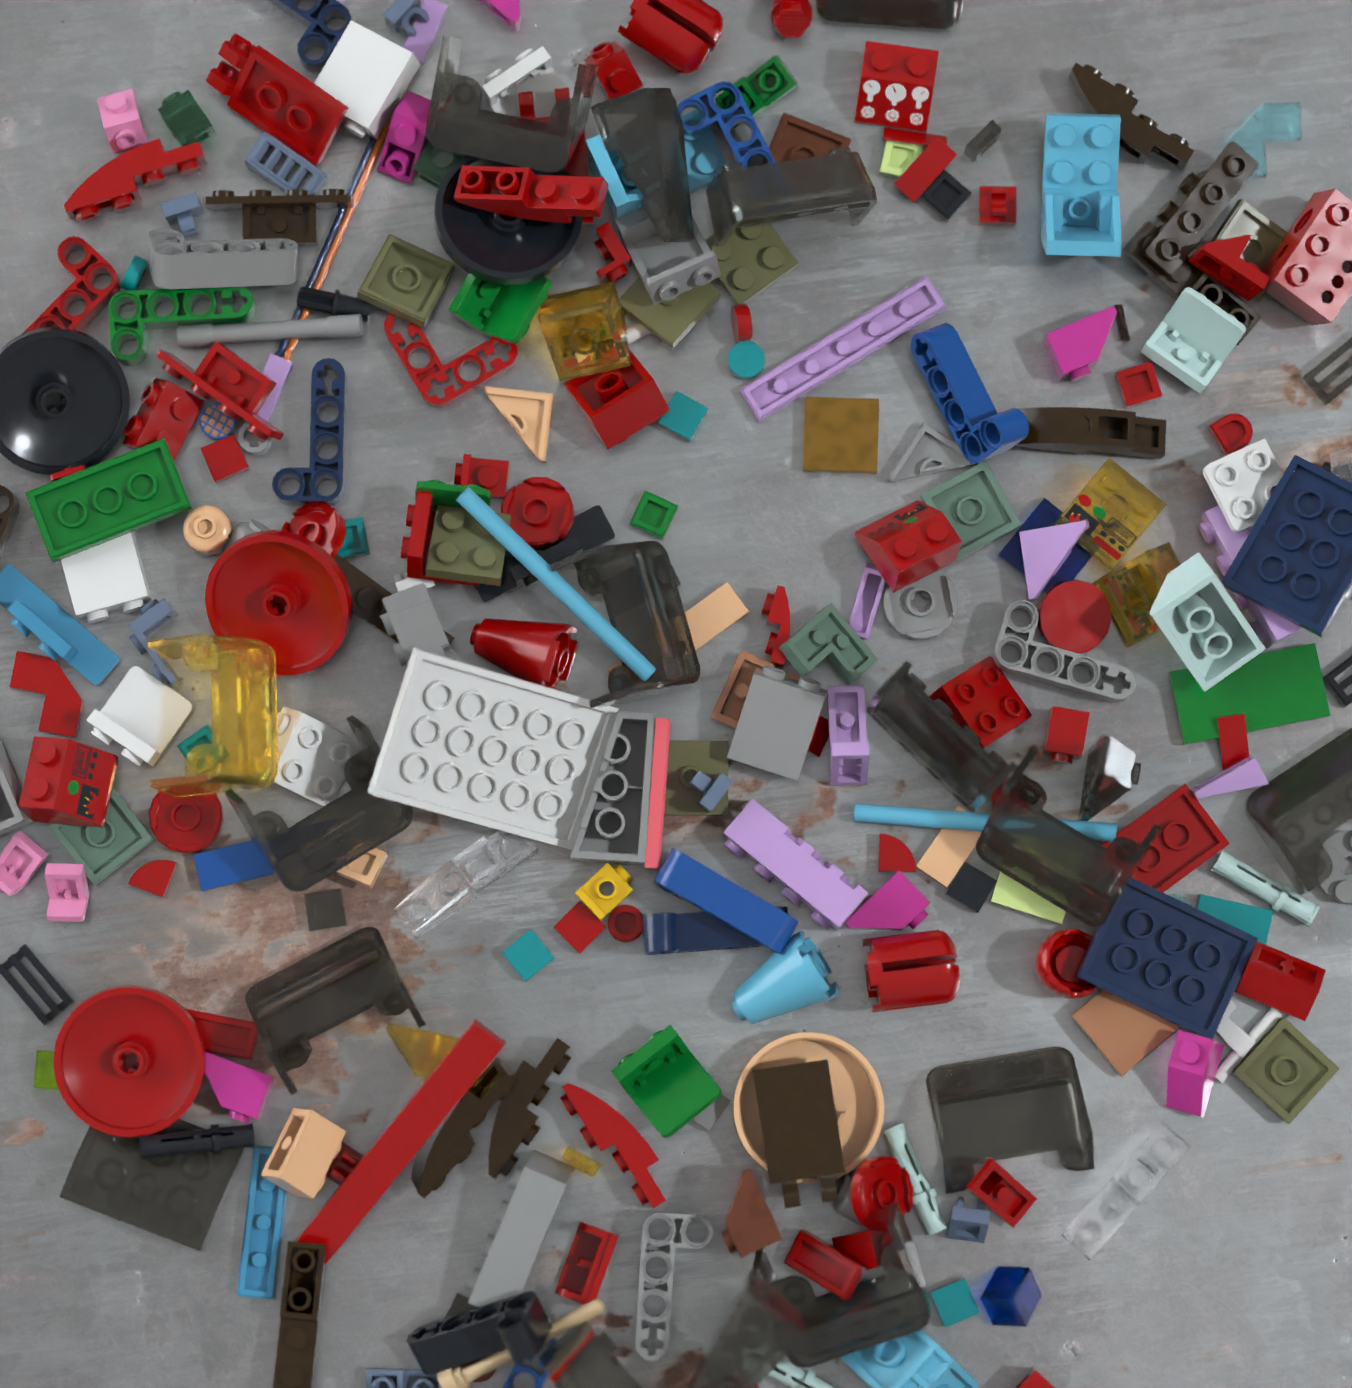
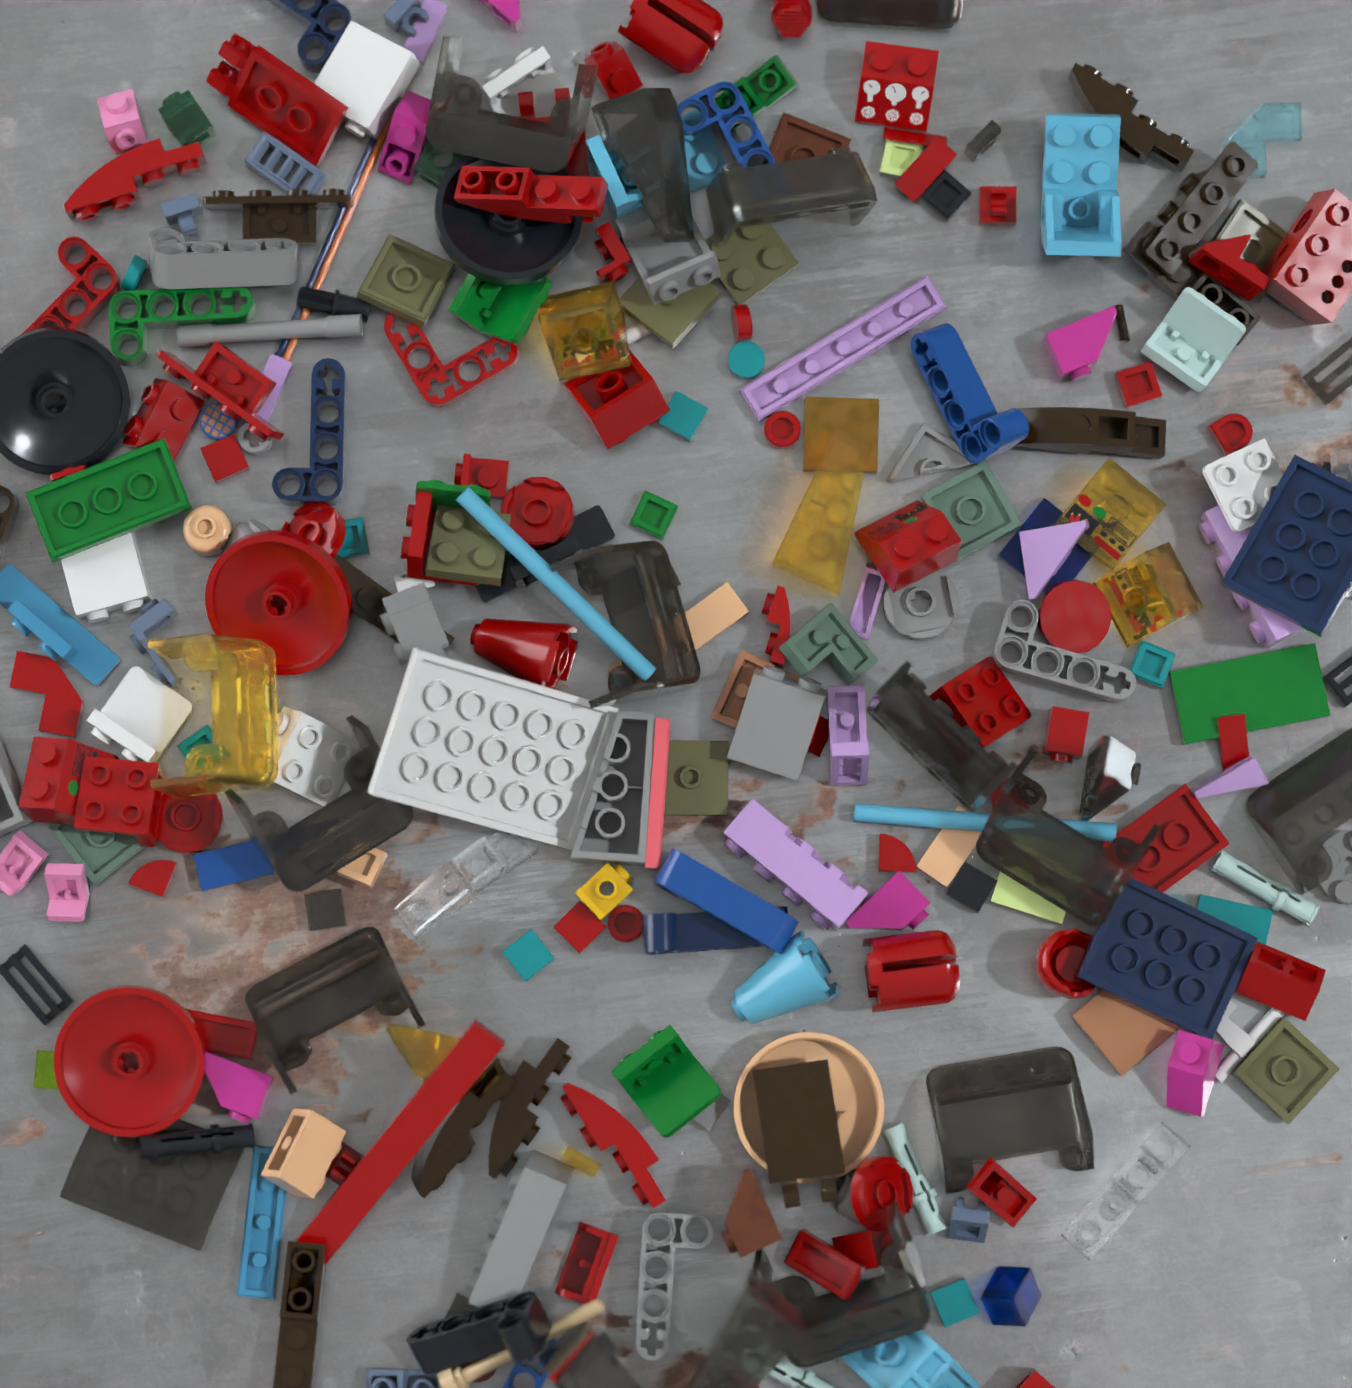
(119, 798): none -> red bracket
(527, 414): light nougat tile -> none
(712, 790): sand blue tile -> none
(782, 430): none -> red tile
(824, 522): none -> clear yellow wedge
(1152, 664): none -> teal tile
(1204, 623): light aqua slope -> none

